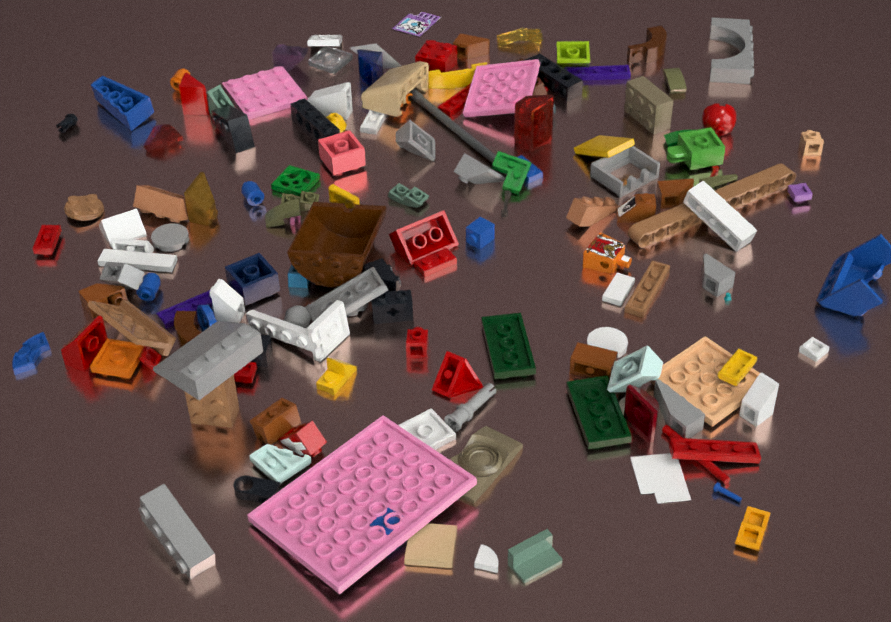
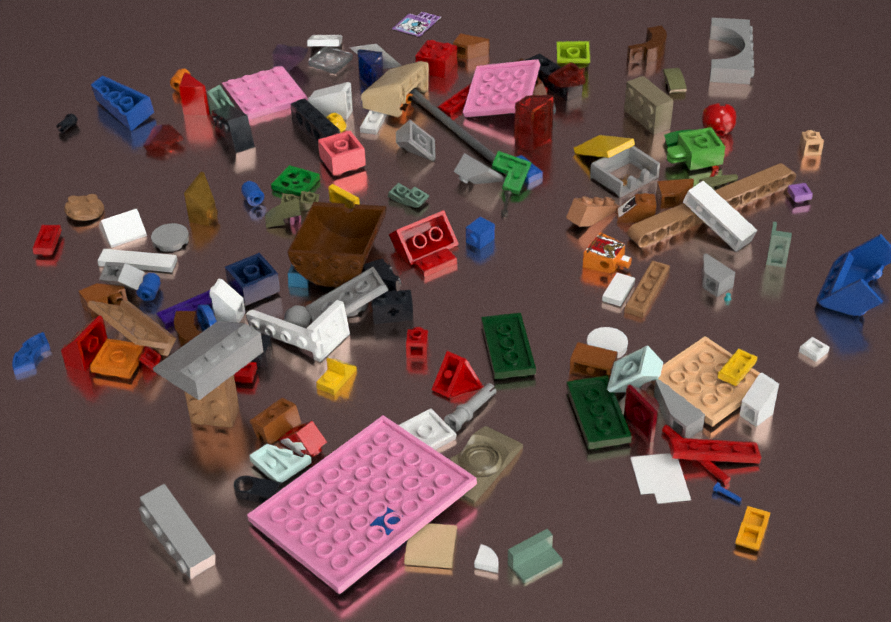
(132, 245): white slope -> none
(161, 203): nougat brick -> none
(452, 79): yellow slope -> none
(521, 34): clear yellow arm -> none
(568, 76): none -> clear red slope
(601, 72): dark purple tile -> none
(778, 247): none -> sand green panel

